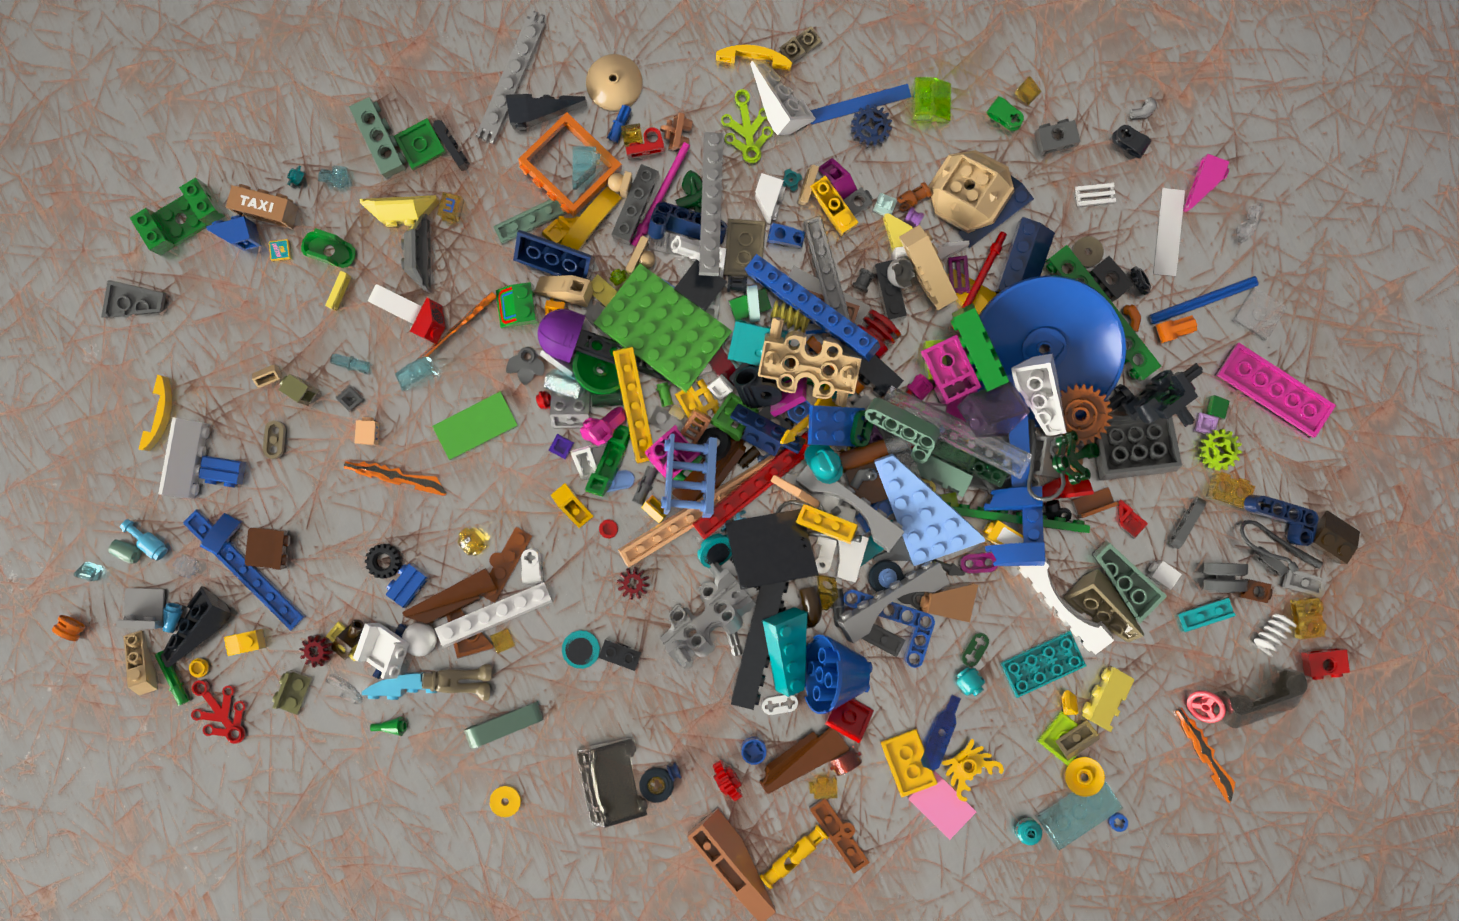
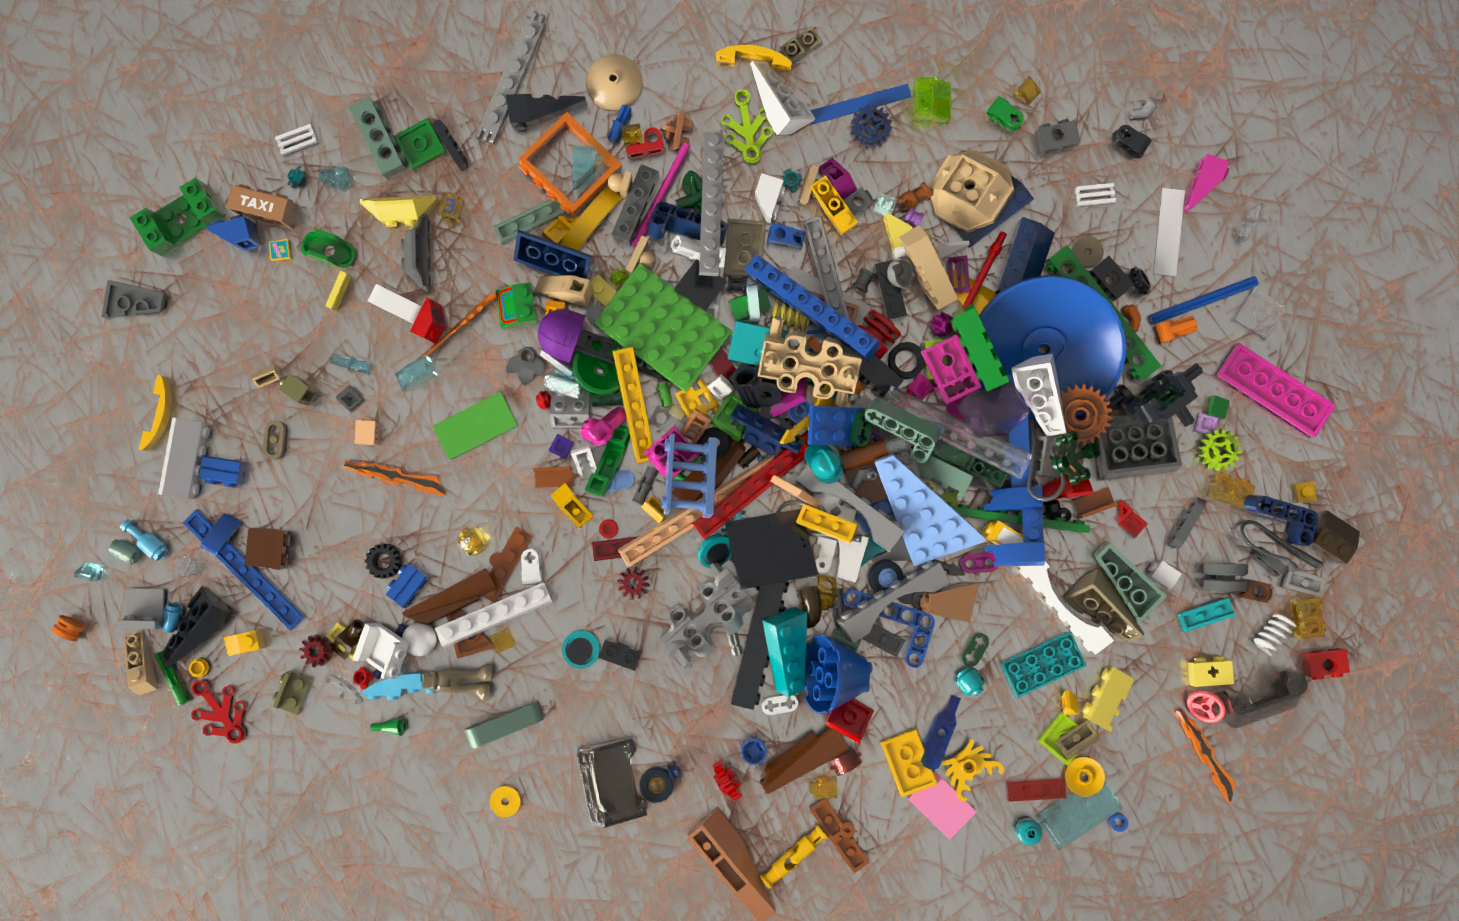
(280, 138): none -> white tile
(358, 677): none -> red plate
(554, 476): none -> dark orange panel
(609, 548): none -> dark red tile
(839, 636): none -> sand green piece
(910, 346): none -> black tyre
(942, 324): none -> magenta gear
(1036, 789): none -> clear red tile
(1221, 674): none -> light yellow brick
(1305, 492): none -> yellow plate

